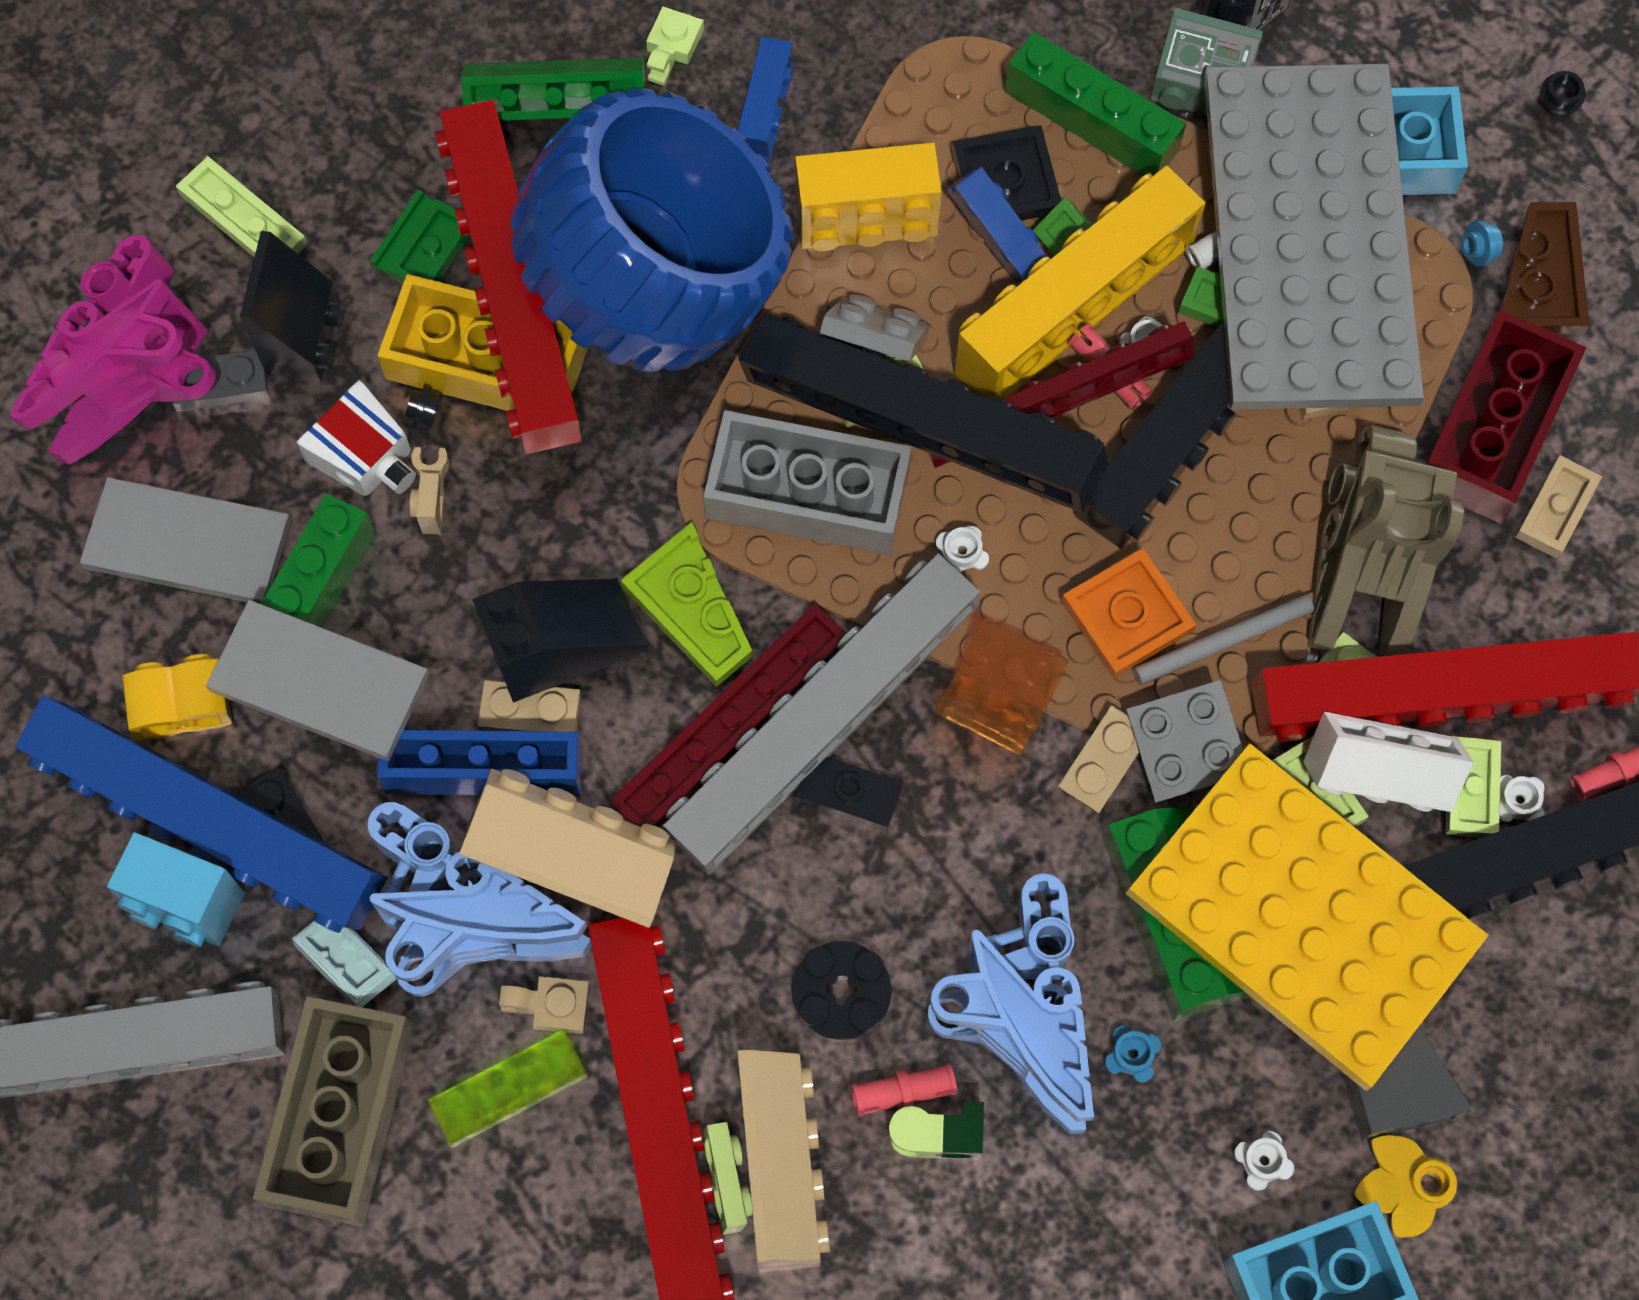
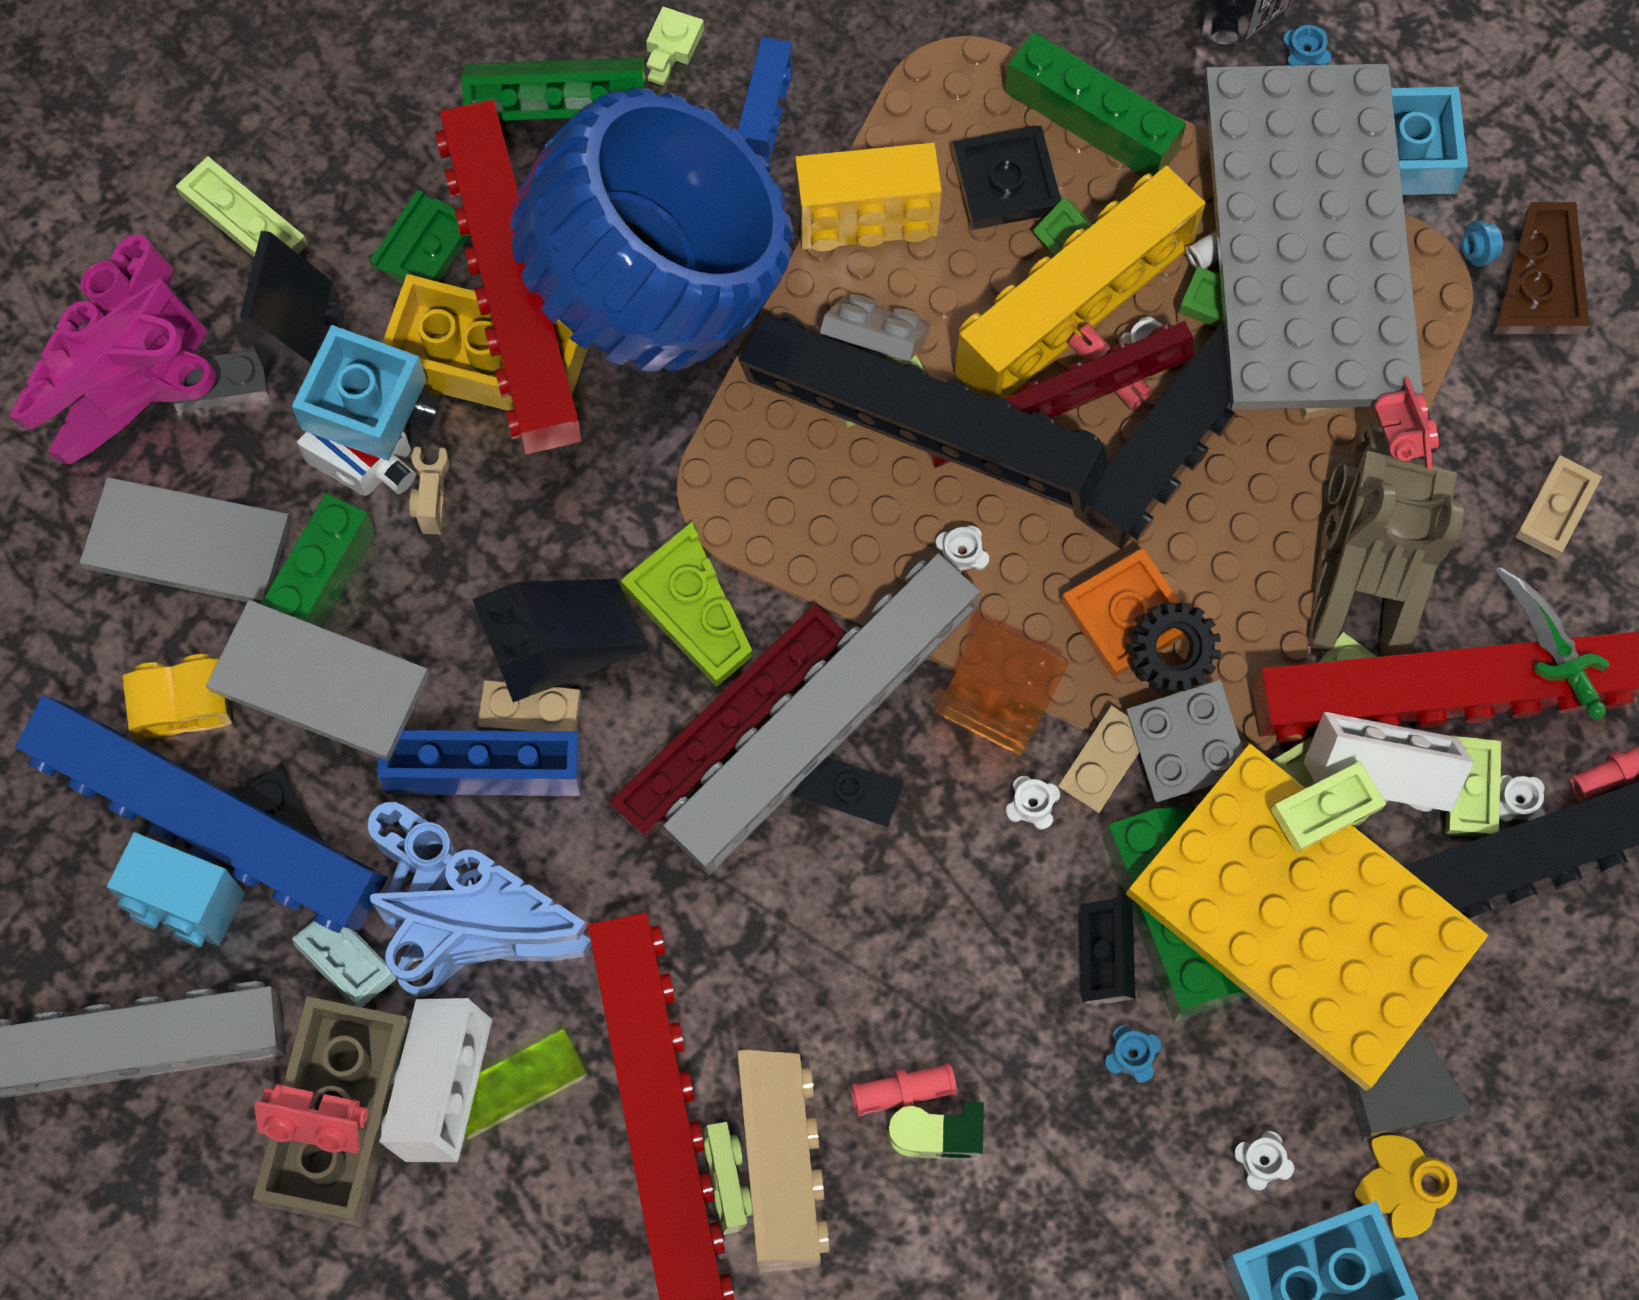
(287, 1116): none -> coral hinge
(359, 393): none -> medium azure brick
(436, 1080): none -> white brick
(555, 1004): tan plate -> none
(569, 846): tan slope -> none
(807, 482): light grey brick -> none
(860, 1012): black plate -> none
(997, 222): blue piece -> none
(1018, 1023): light blue piece -> none
(1035, 789): none -> white plate
(1107, 951): none -> black plate
(1193, 45): sand green slope -> none
(1201, 646): none -> black tyre
(1223, 639): light grey bar -> none
(1310, 37): none -> dark azure plate
(1328, 807): none -> yellowish green plate
(1407, 425): none -> coral hinge
(1504, 413): dark red brick -> none
(1554, 639): none -> piece
(1568, 84): black plate -> none

